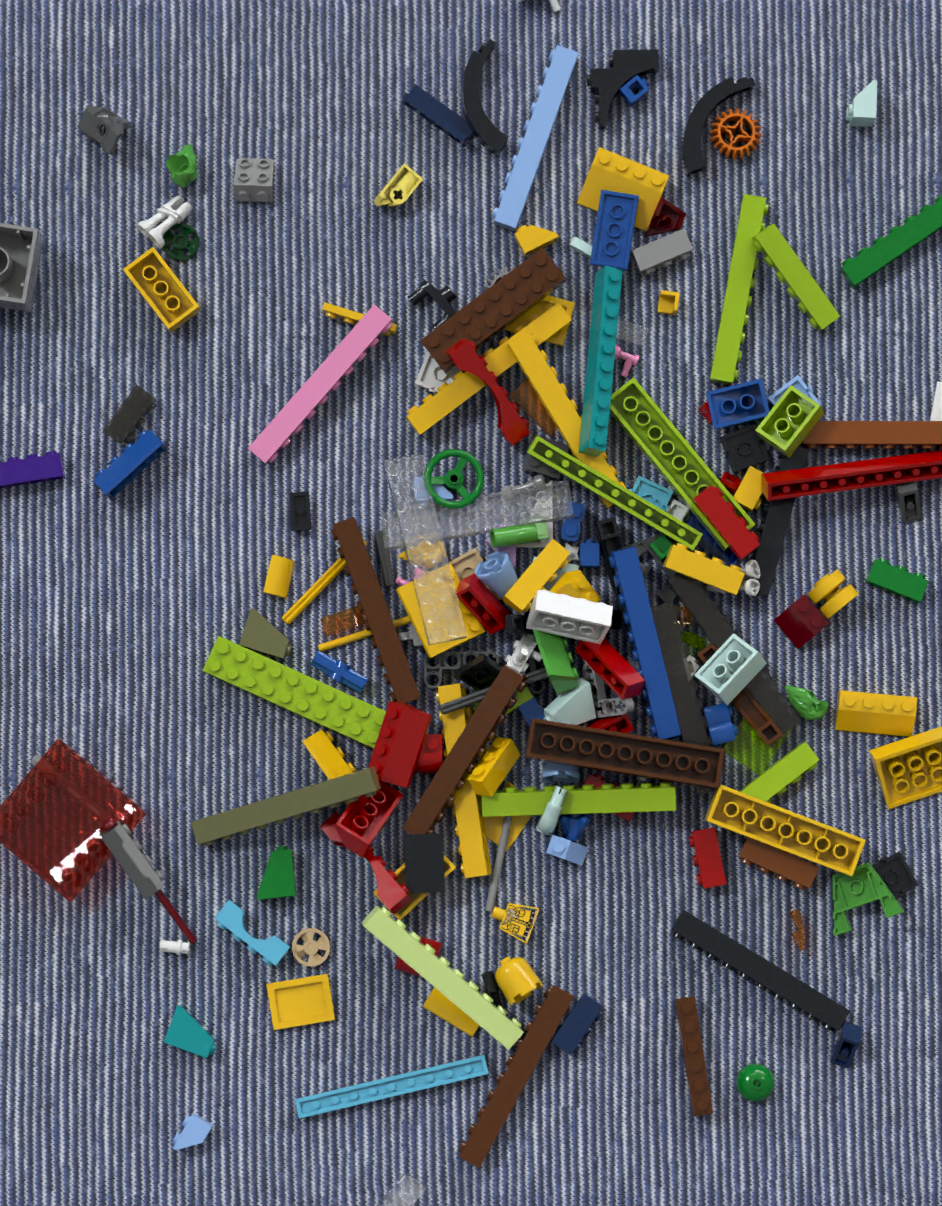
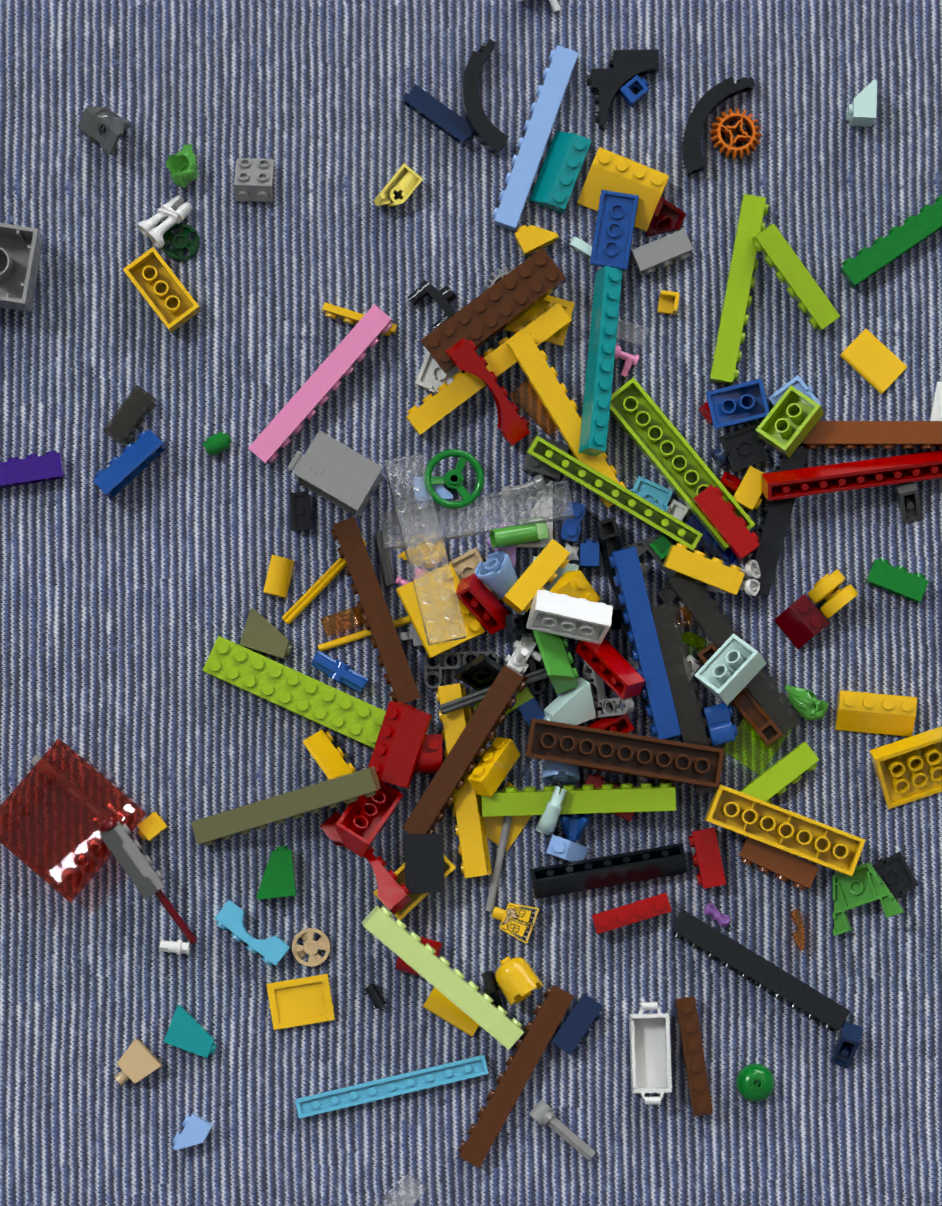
(136, 1063): none -> tan torso
(151, 827): none -> yellow brick
(217, 443): none -> green brick
(337, 473): none -> light grey piece
(375, 995): none -> black pin
(544, 1115): none -> light grey axle
(560, 171): none -> teal slope
(608, 870): none -> black brick
(631, 913): none -> red arch
(650, 1053): none -> white container
(718, 457): none -> dark blue tile
(722, 919): none -> medium lavender piece
(873, 361): none -> yellow piece

